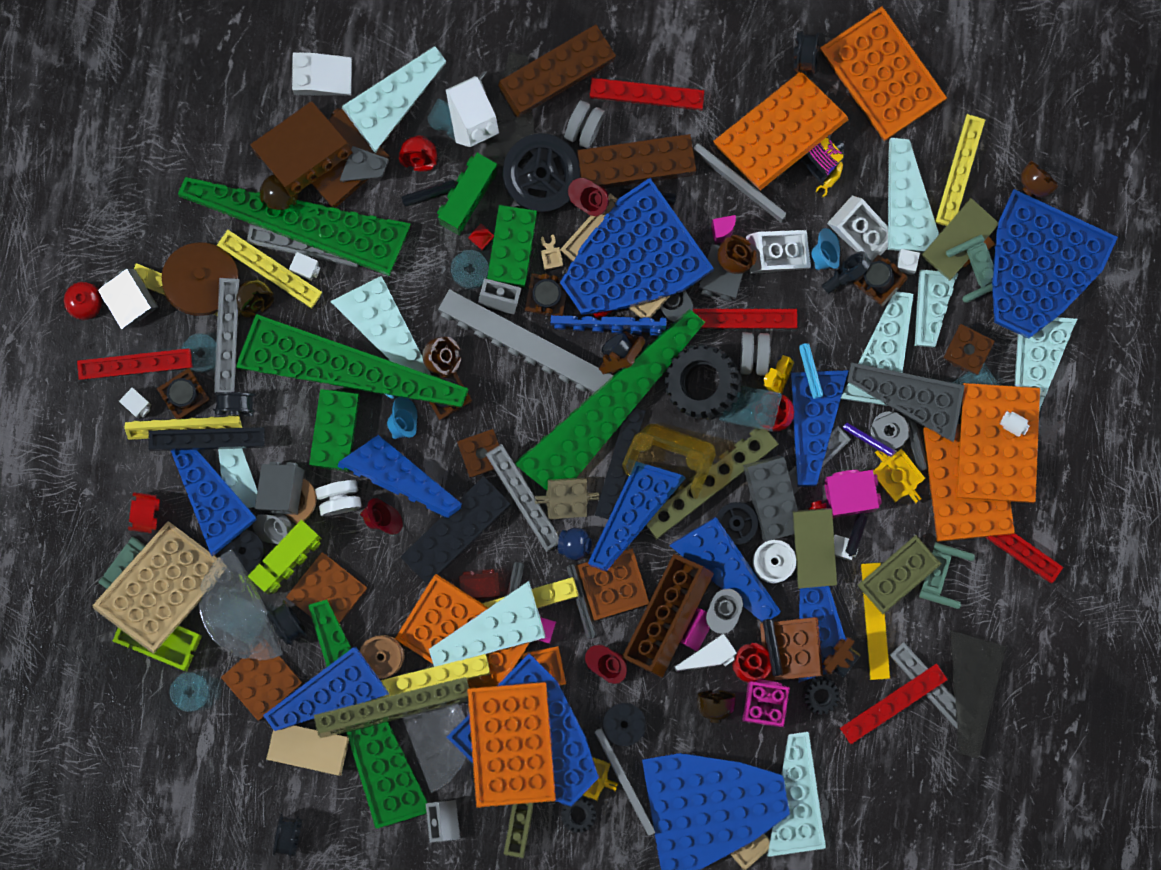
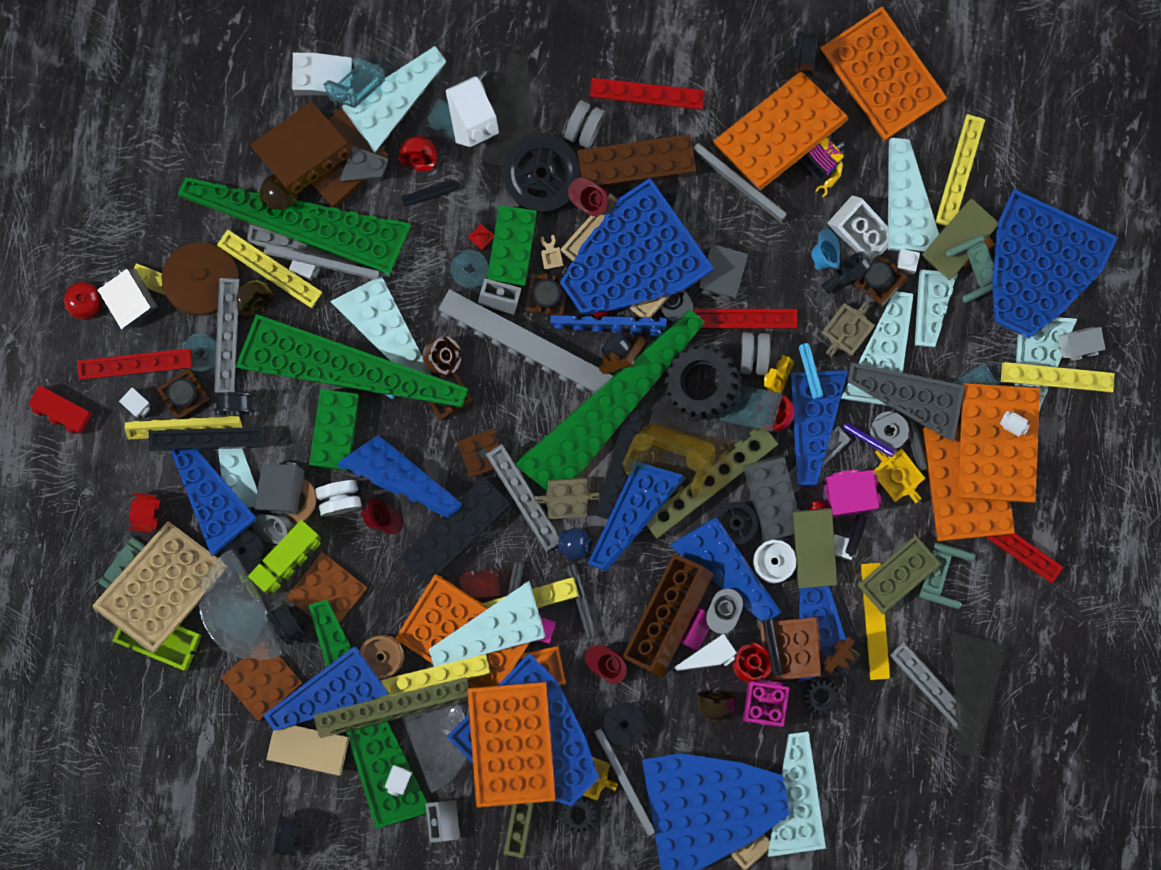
(59, 410): none -> red brick
(181, 684): clear light blue plate -> none
(321, 262): none -> light grey tile
(357, 84): none -> clear light blue panel
(397, 780): none -> white brick
(403, 418): dark azure piece -> none
(467, 194): green brick -> none
(556, 71): reddish brown brick -> none
(615, 589): dark orange plate -> none
(722, 228): dark pink brick -> none
(736, 255): reddish brown cylinder -> none
(779, 251): white slope -> none
(847, 329): none -> dark tan plate
(893, 703): red plate -> none
(968, 350): reddish brown piece -> none
(1037, 181): reddish brown cylinder -> none
(1057, 377): none -> light yellow plate
(1082, 342): none -> light grey brick

